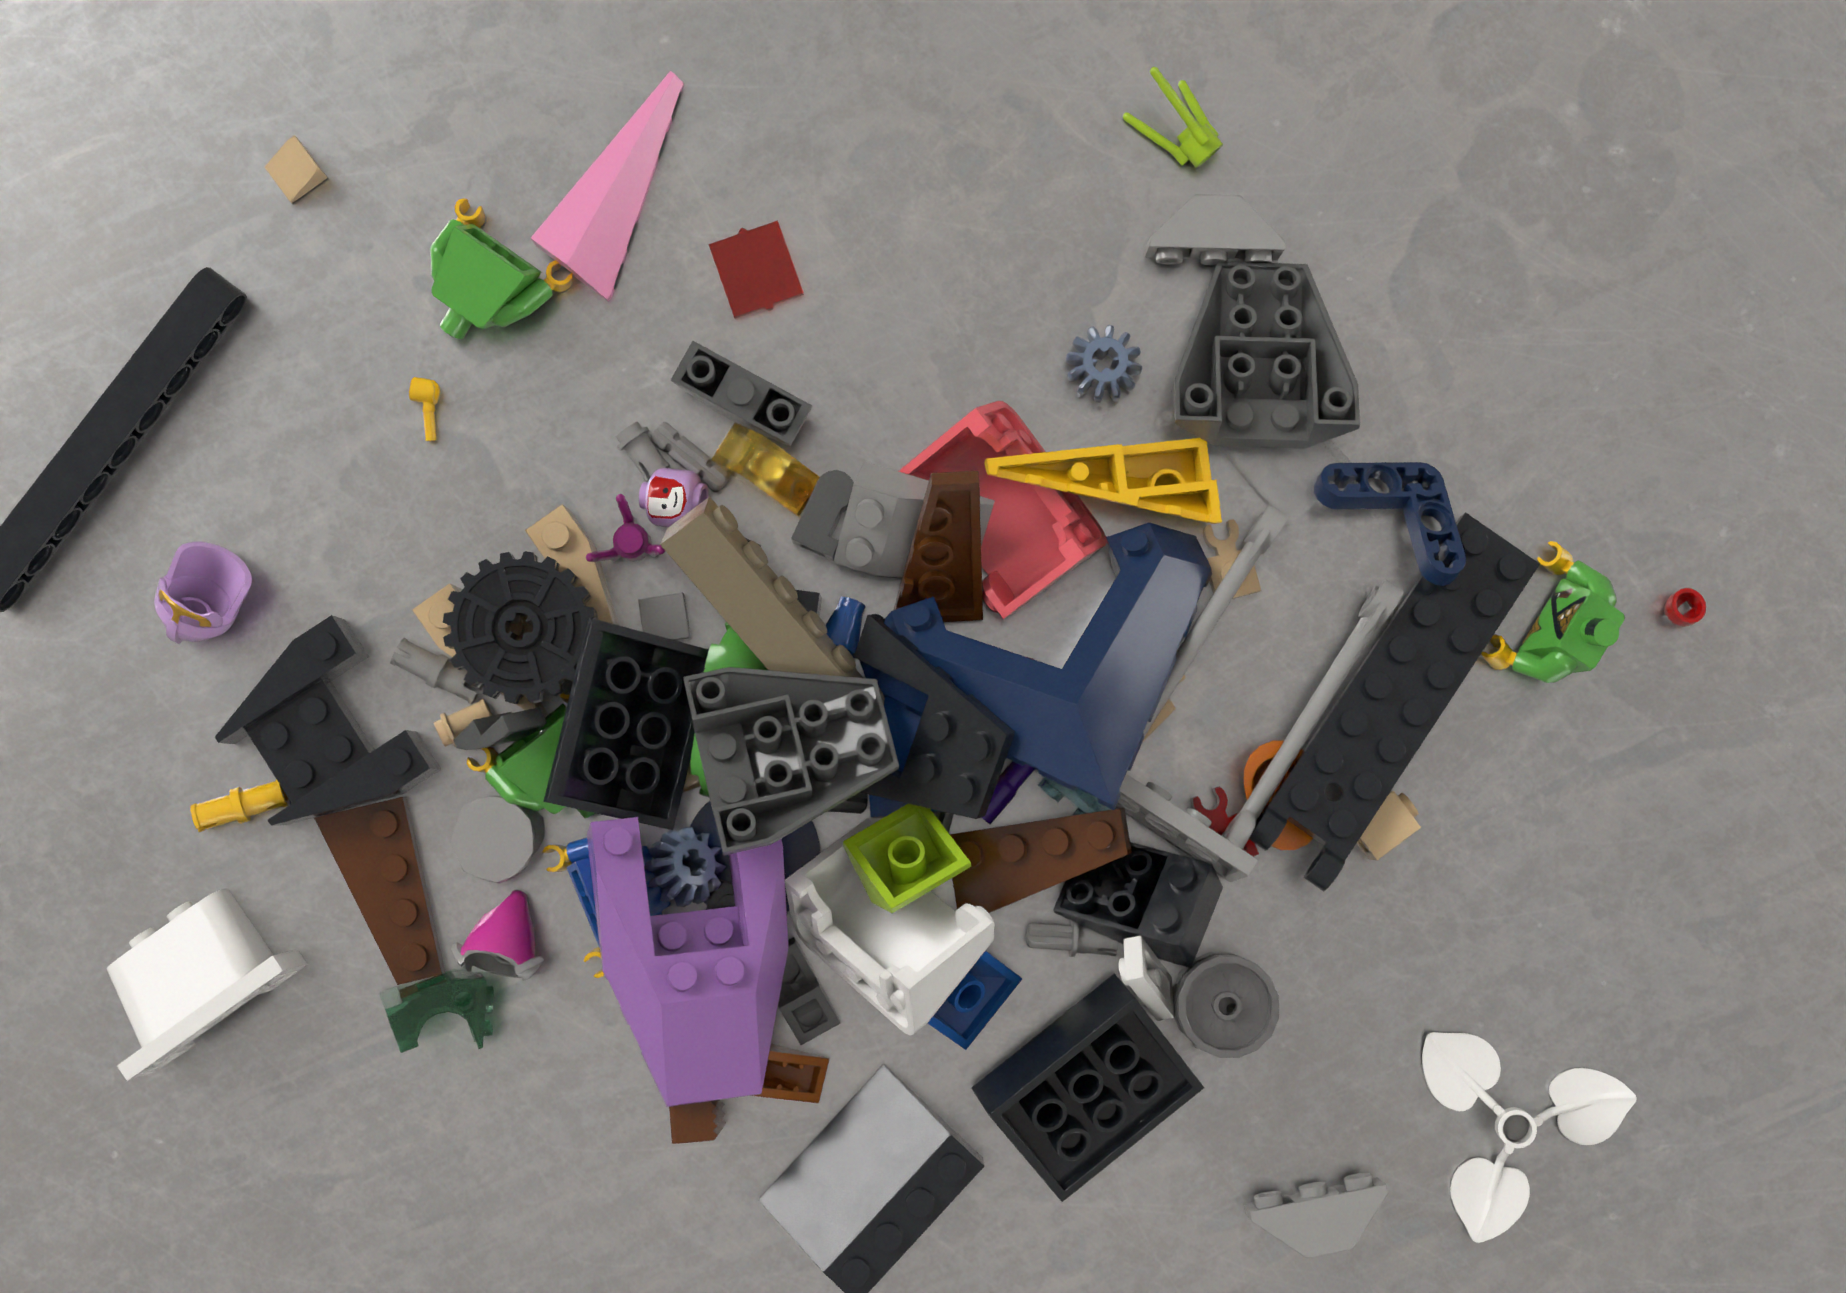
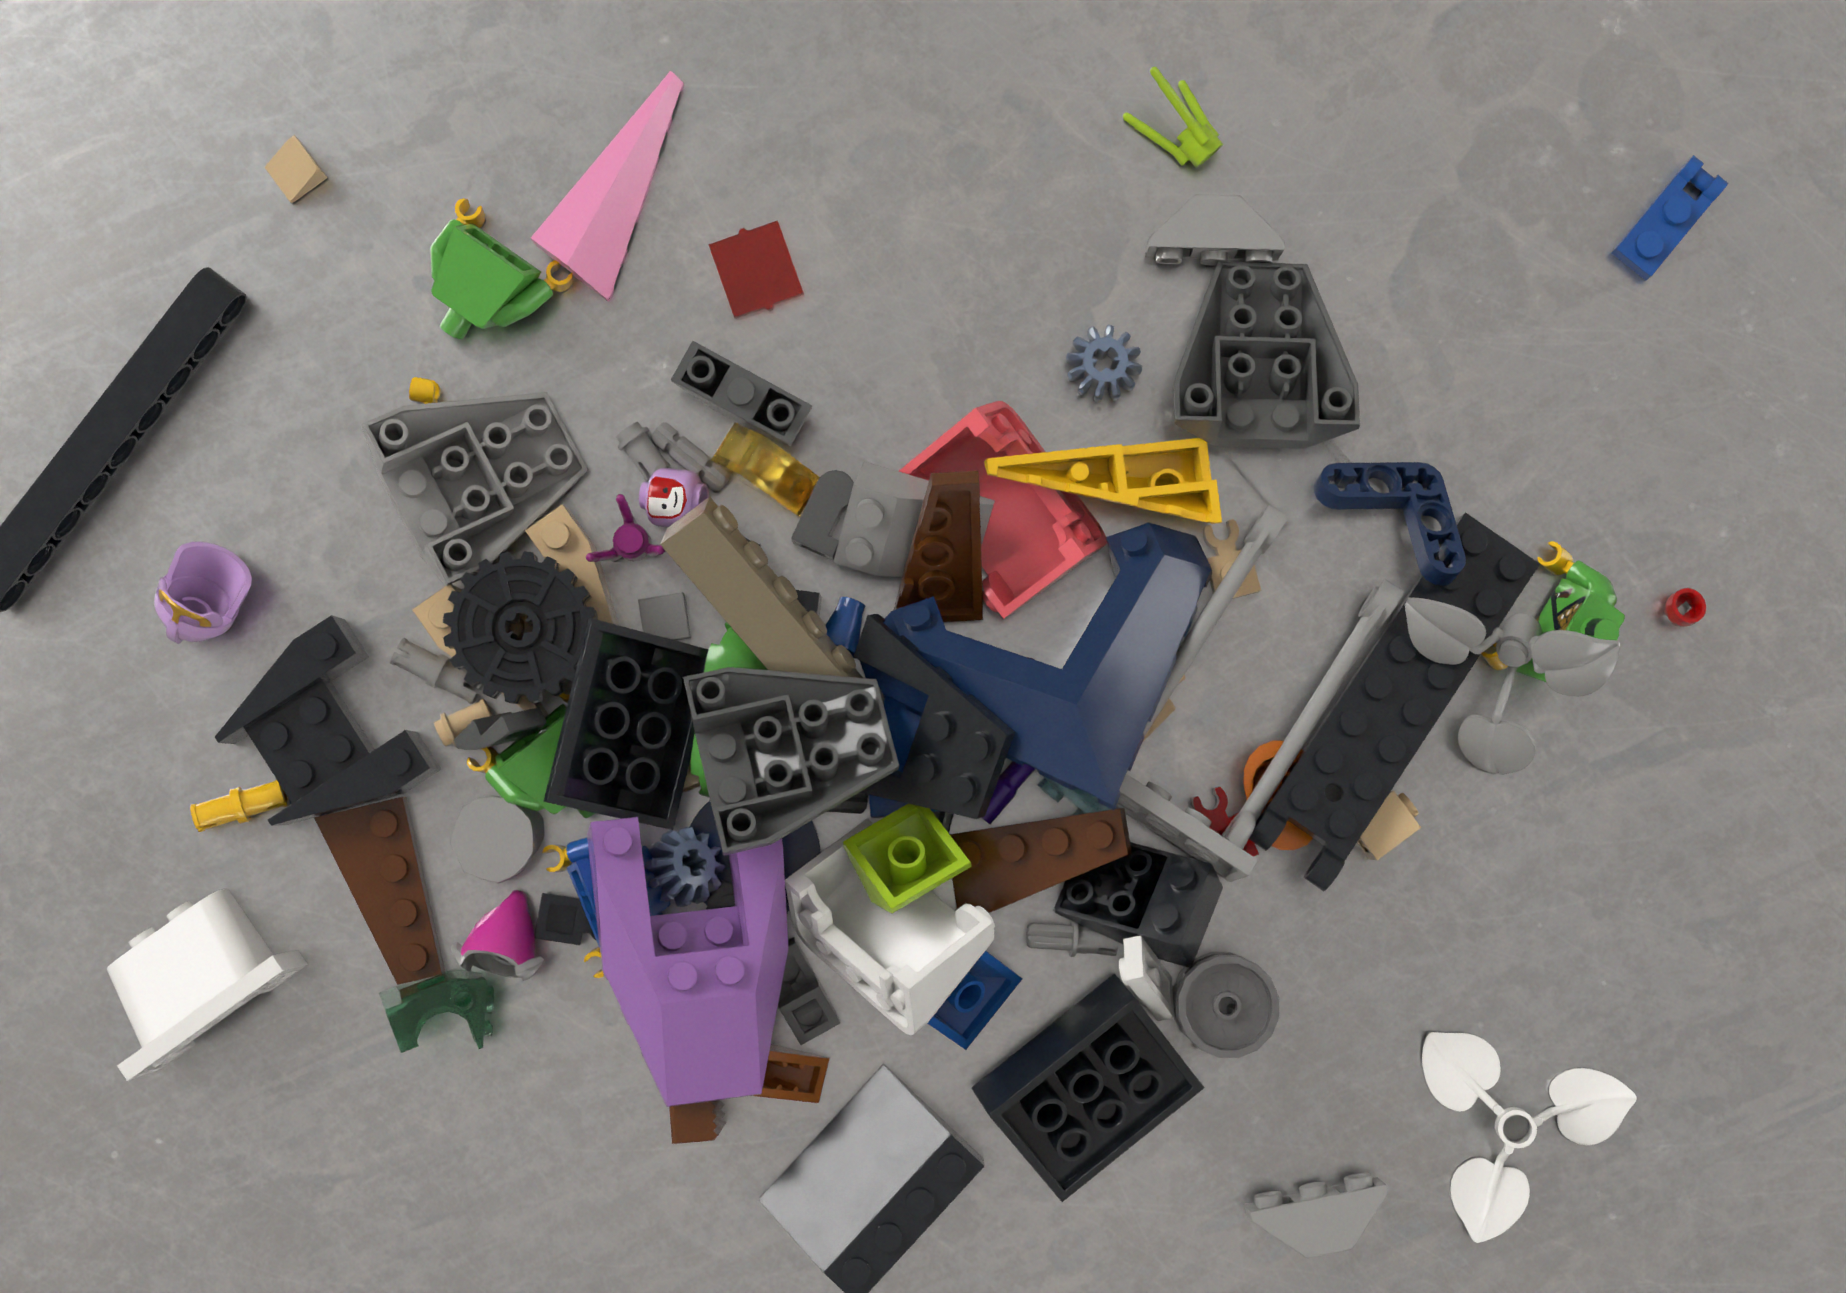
(472, 473): none -> light grey wedge
(561, 920): none -> black plate
(1571, 664): none -> light grey plant
(1668, 219): none -> blue plate

